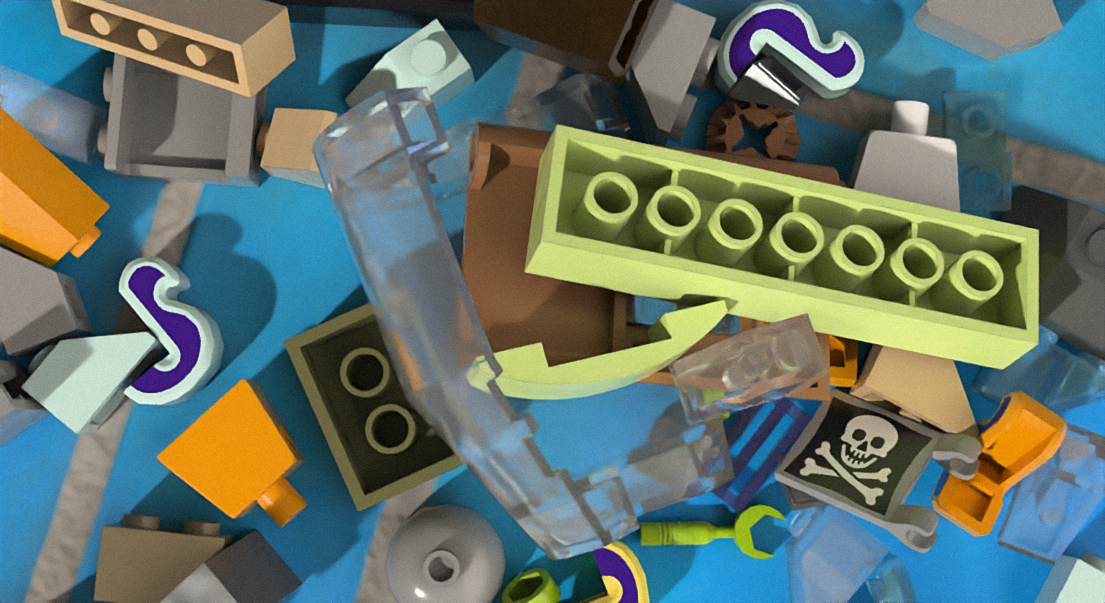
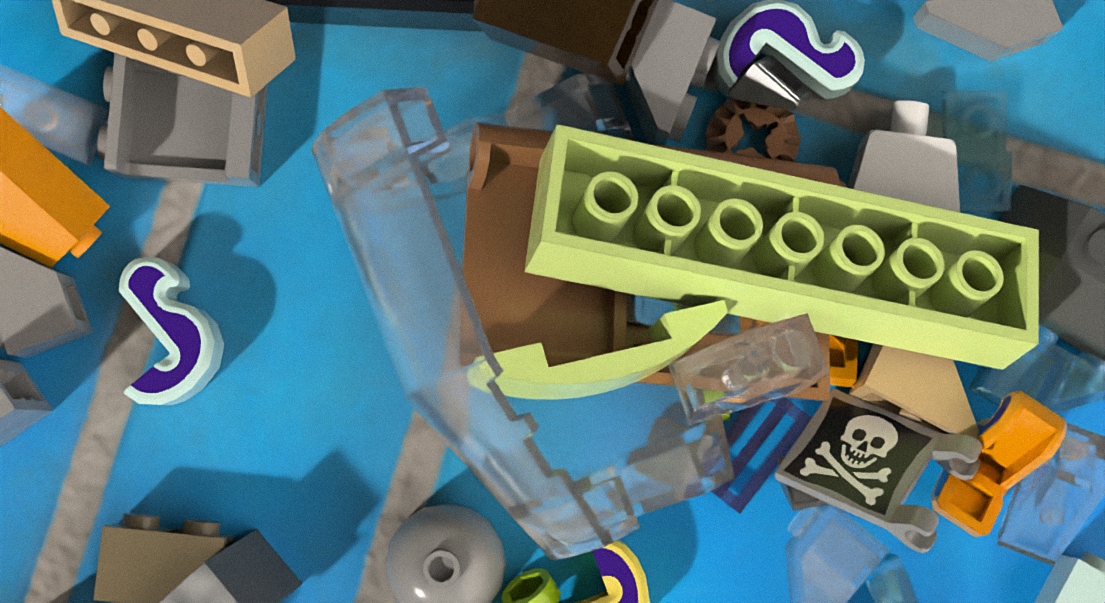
(87, 376): light aqua slope -> none
(240, 456): light orange torso -> none
(288, 143): tan slope -> none
(363, 410): olive brick -> none
(420, 61): light aqua slope -> none
(704, 532): lime piece -> none

